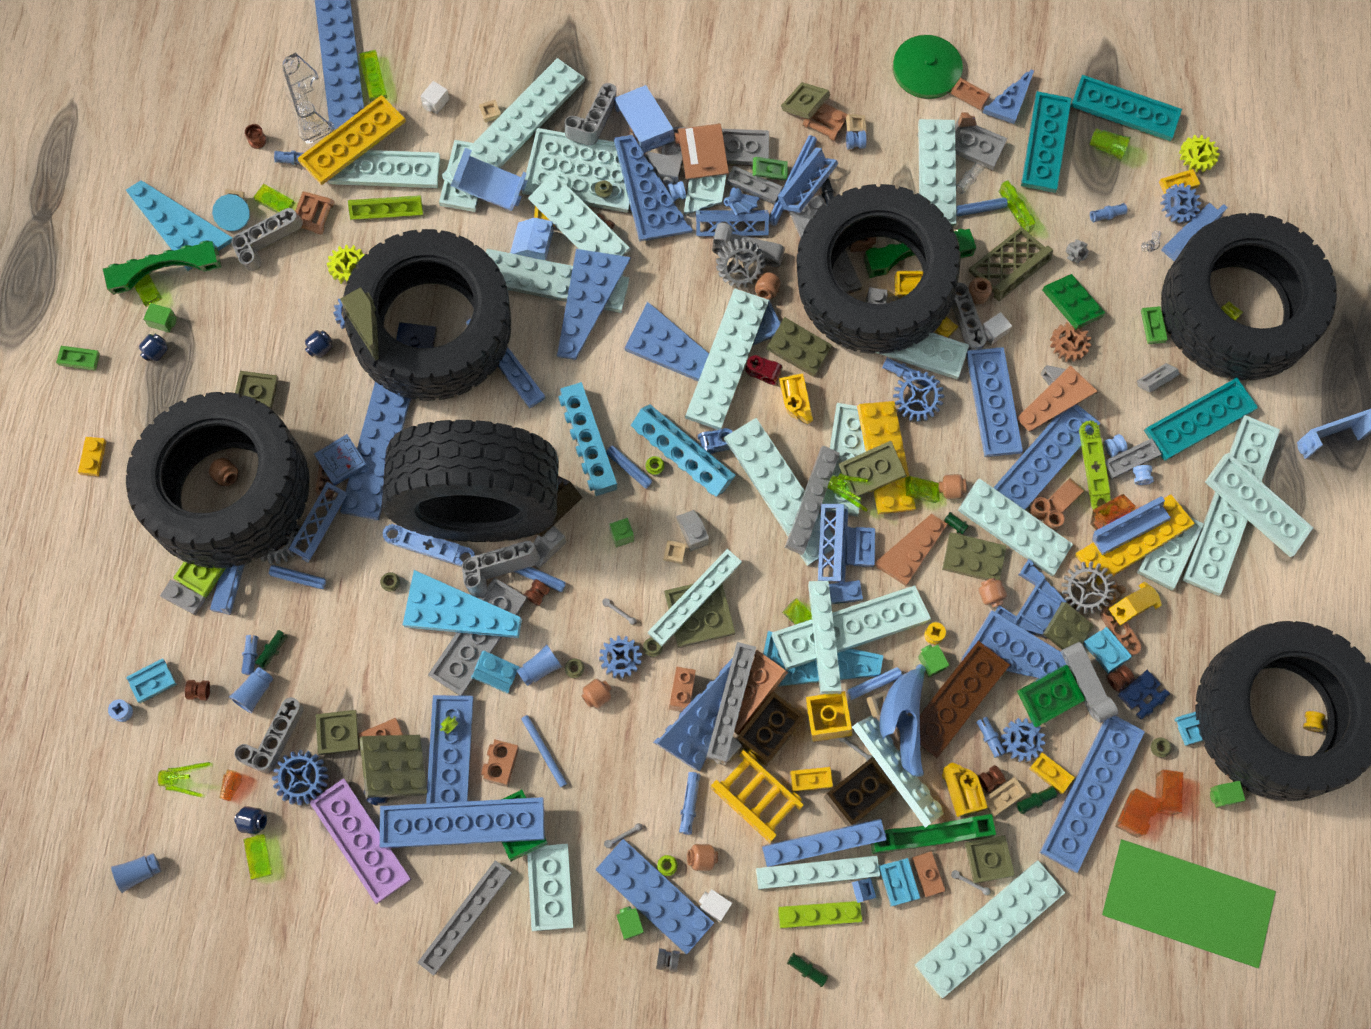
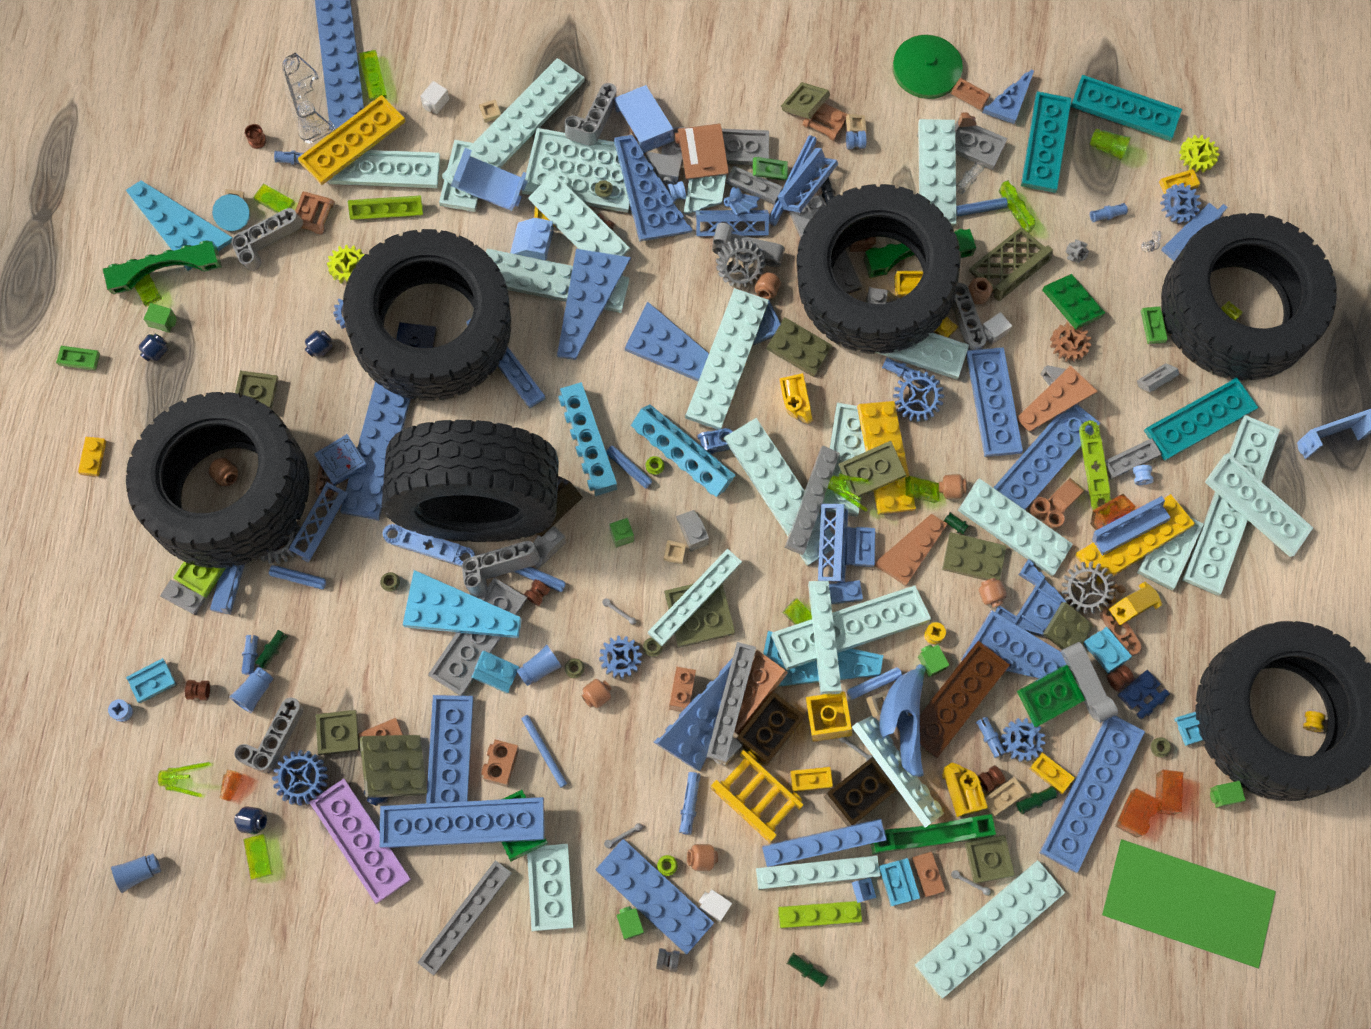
(361, 313): olive slope -> none
(449, 724): lime plate -> none
(765, 370): dark red piece -> none
(1115, 445): light blue wheel -> none

